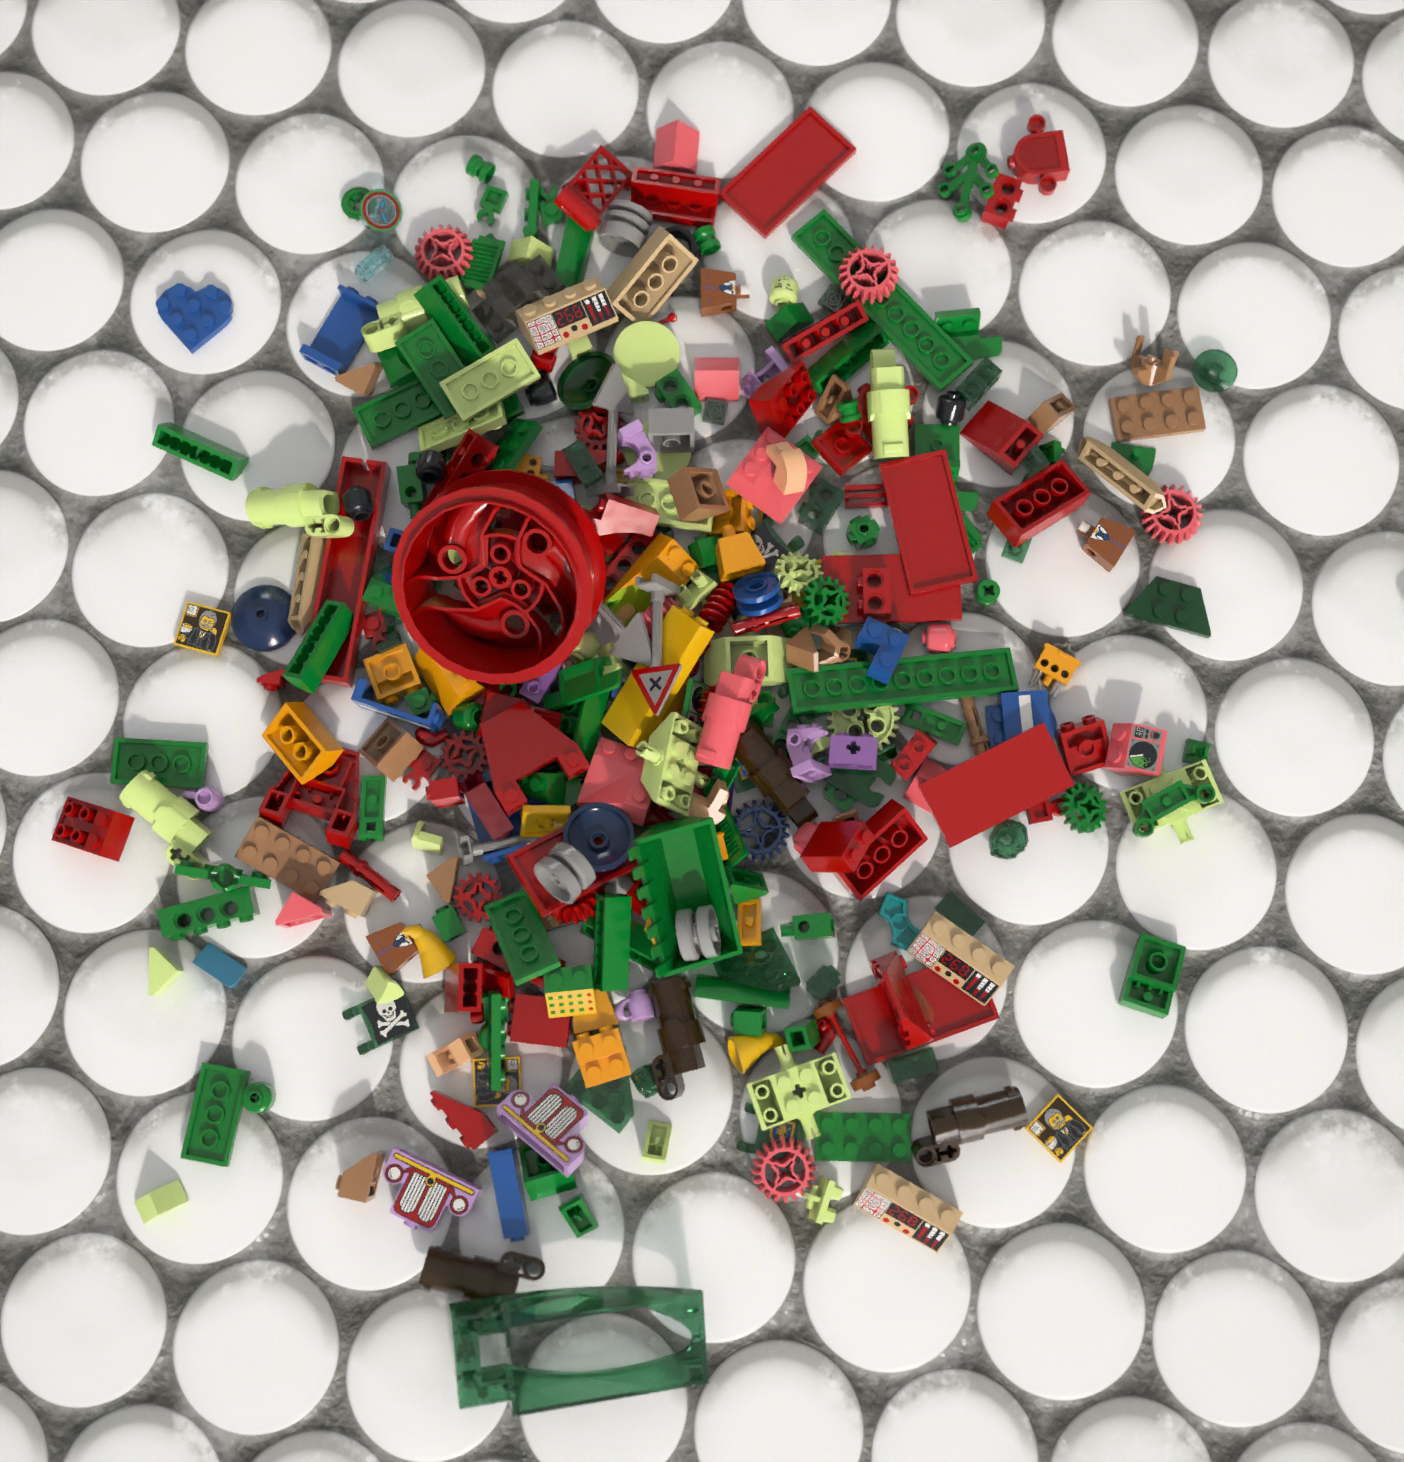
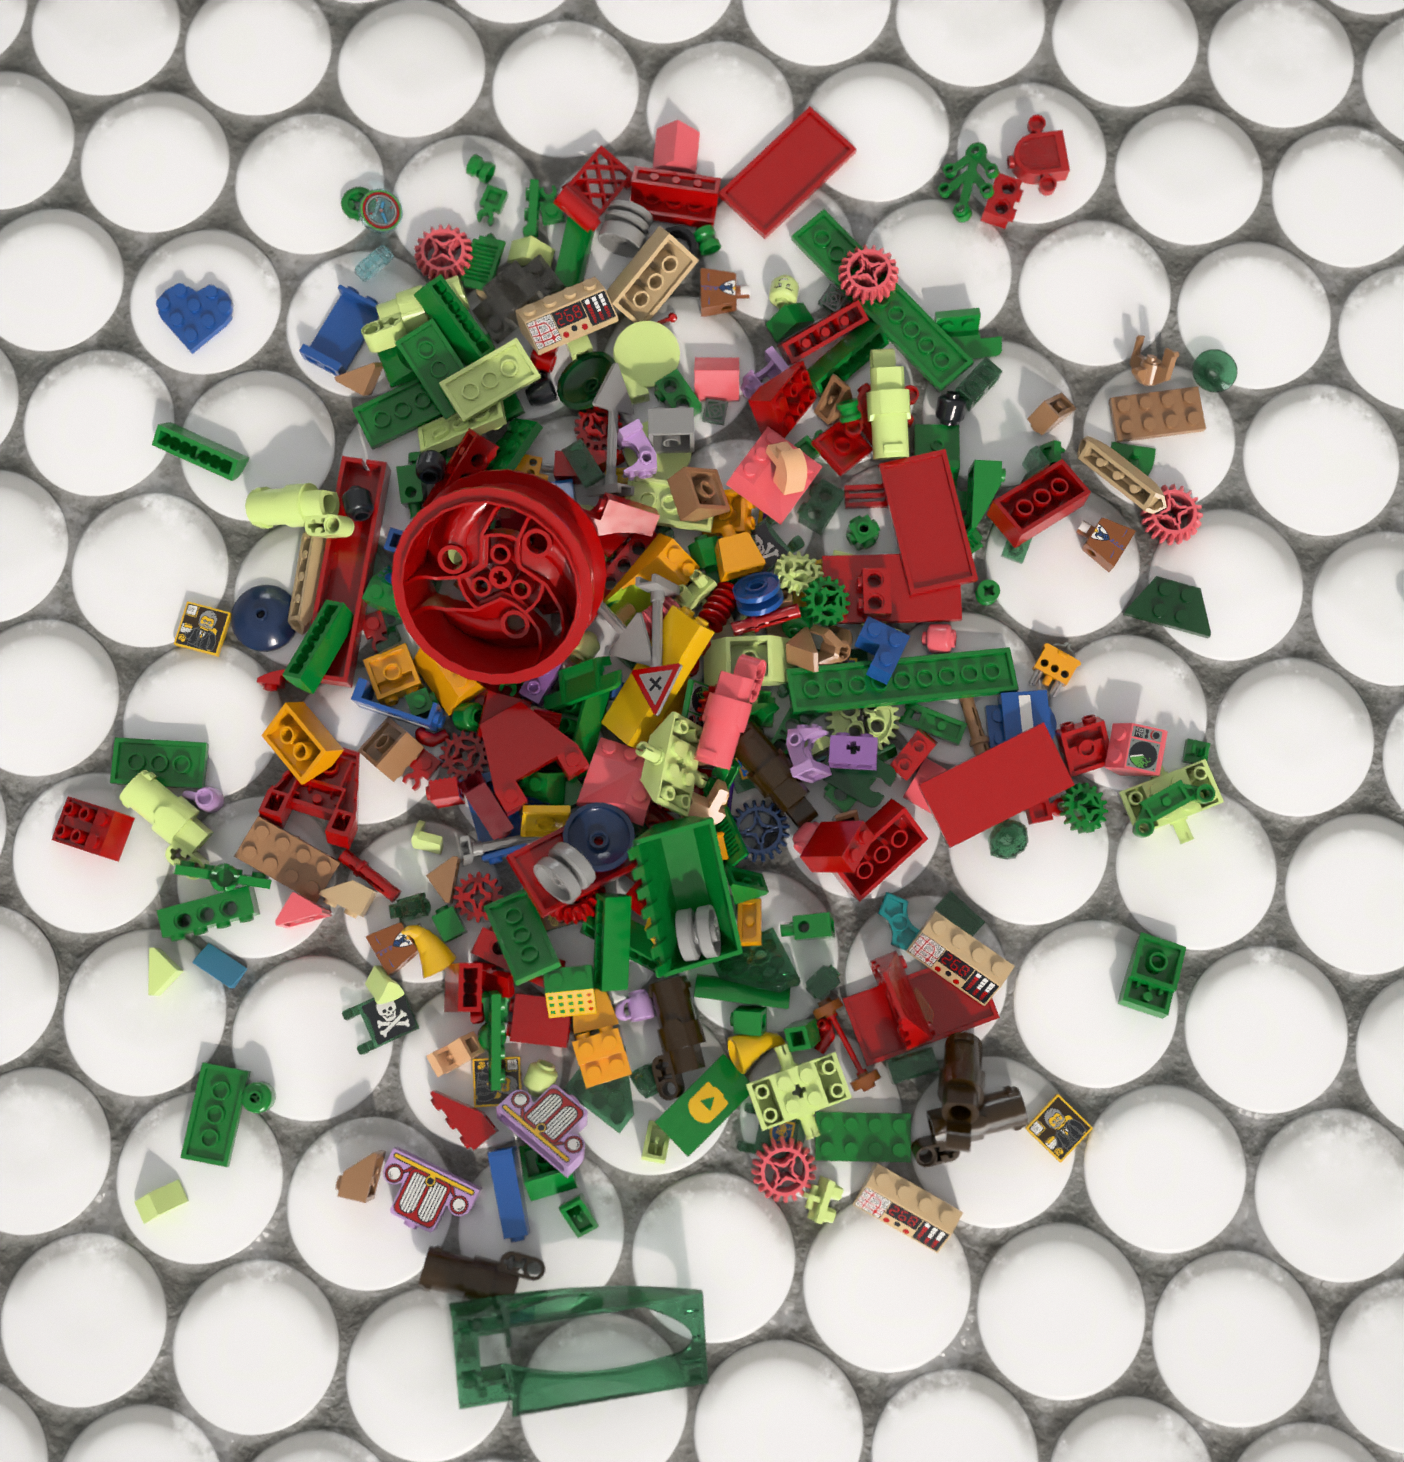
(372, 807): green plate -> none
(410, 908): none -> clear green hips
(540, 1077): none -> yellowish green head
(616, 661): yellowish green tile -> none
(704, 1105): none -> green slope
(961, 1088): none -> dark brown piece
(982, 484): none -> green slope
(1001, 436): red slope -> none

